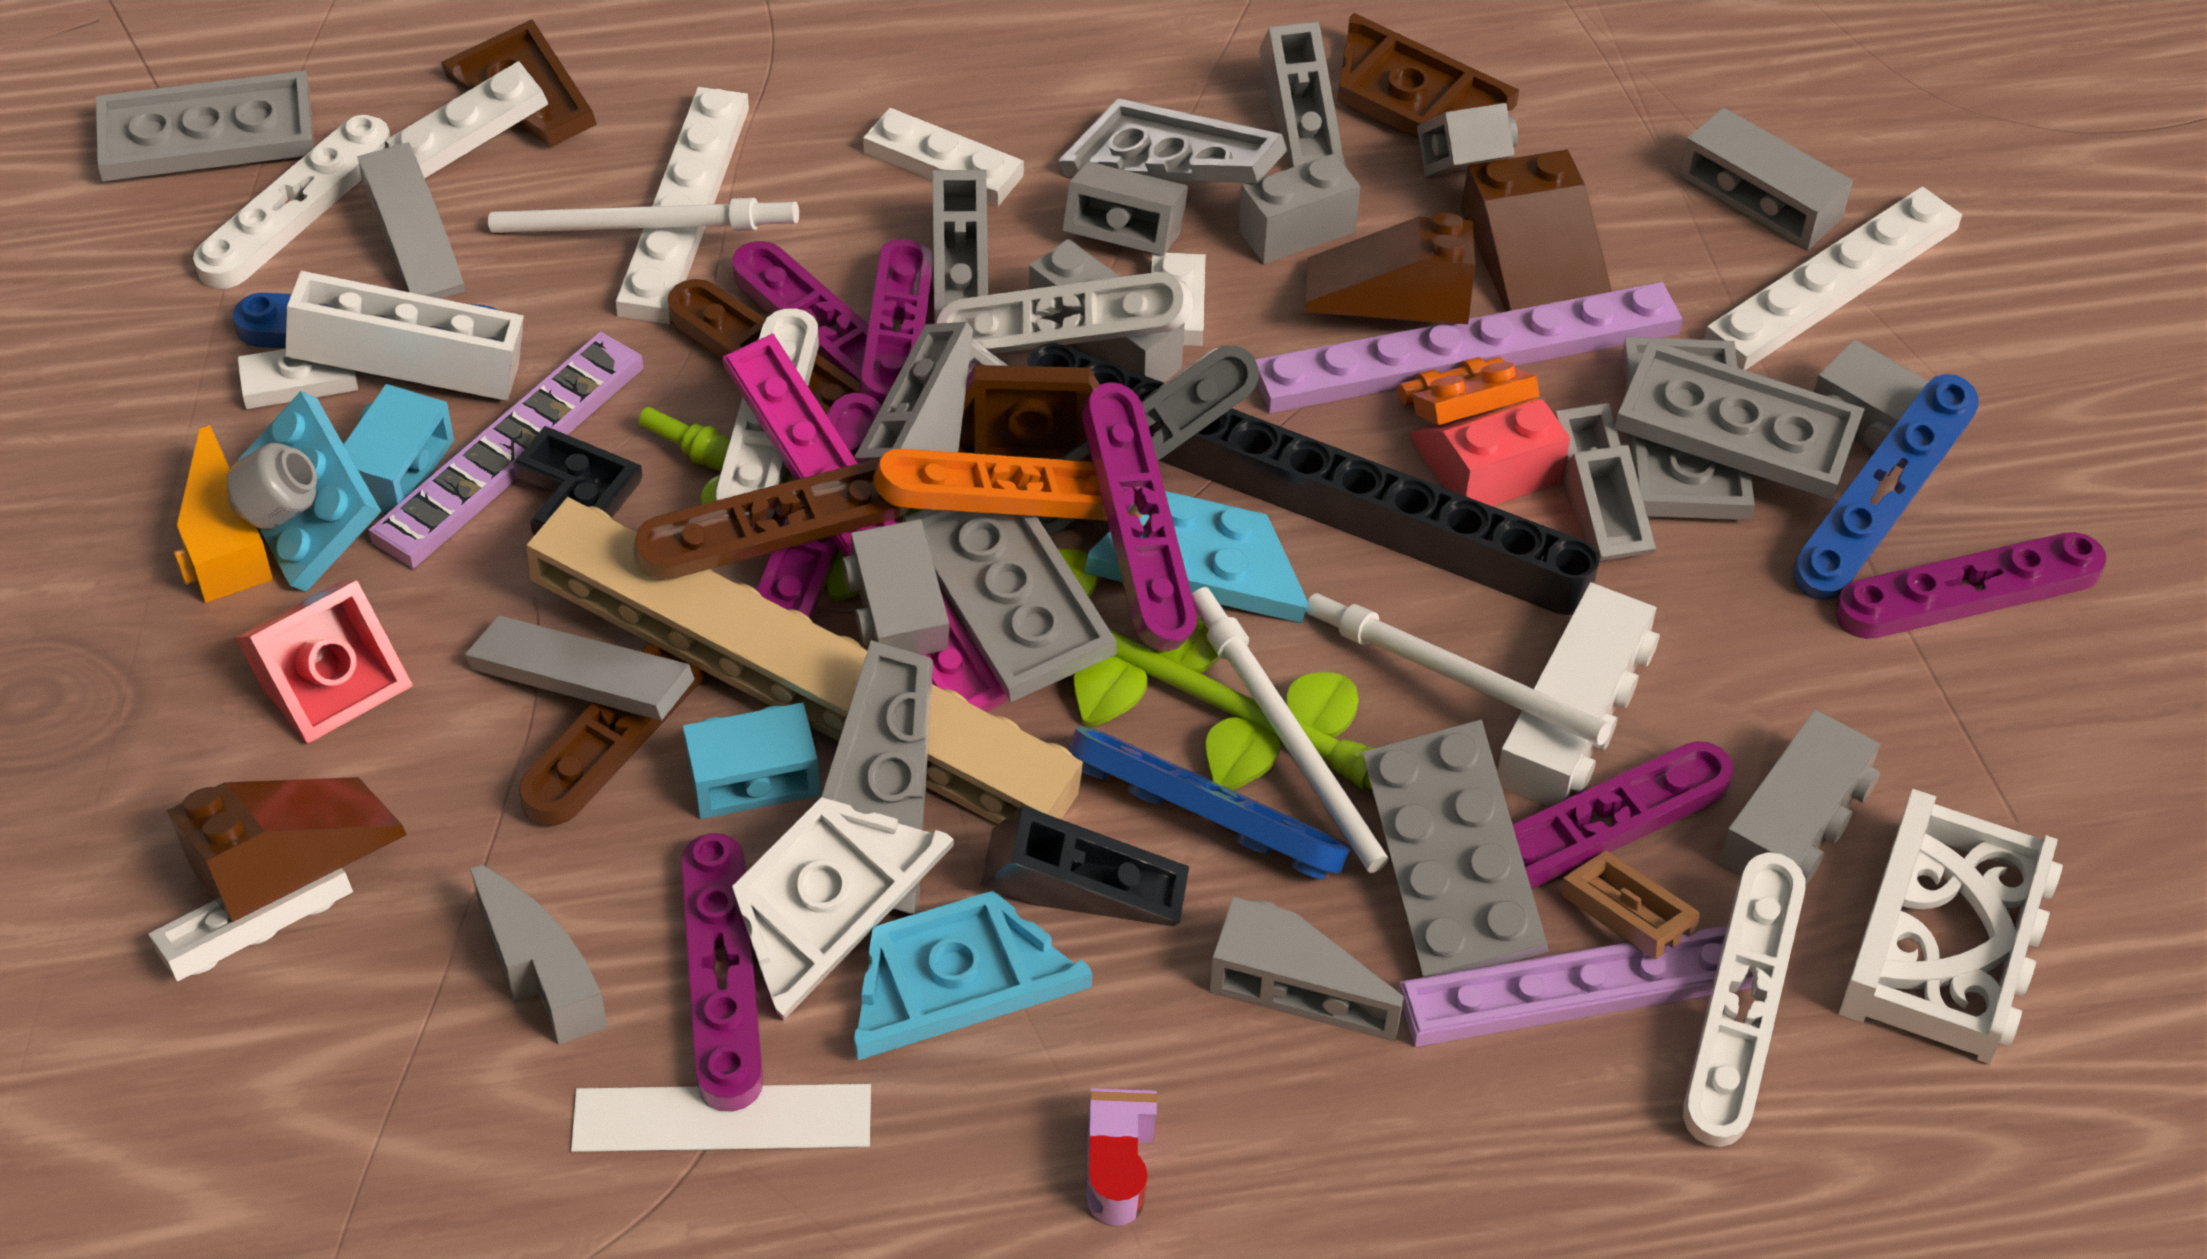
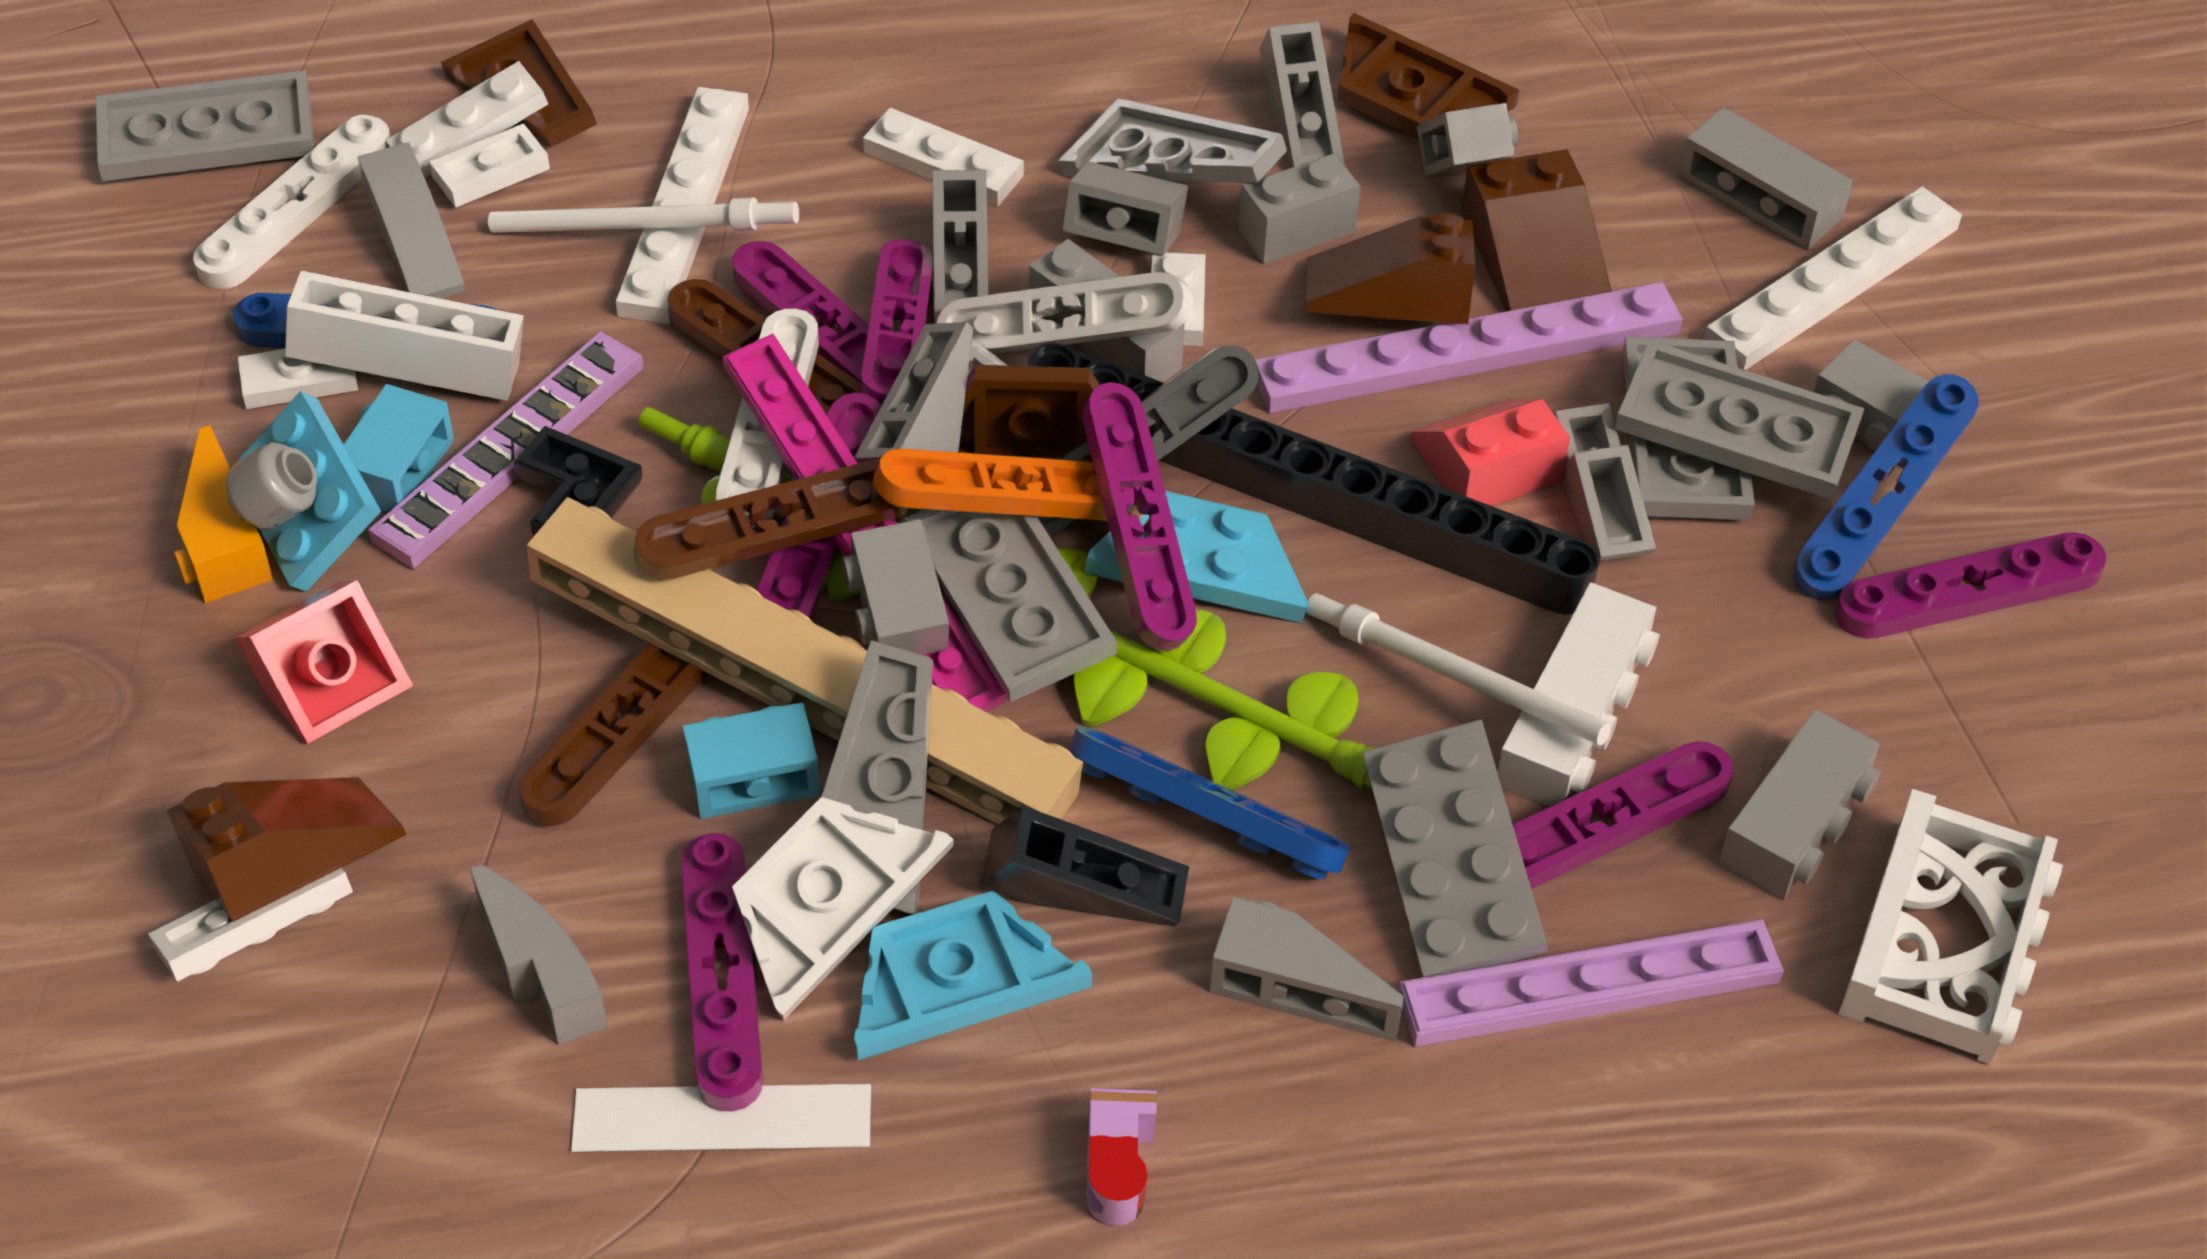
(489, 165): none -> white plate
(580, 667): light grey tile -> none
(1231, 643): white bar -> none
(1468, 390): orange plate -> none
(1623, 909): medium nougat tile -> none
(1730, 1052): white piece -> none

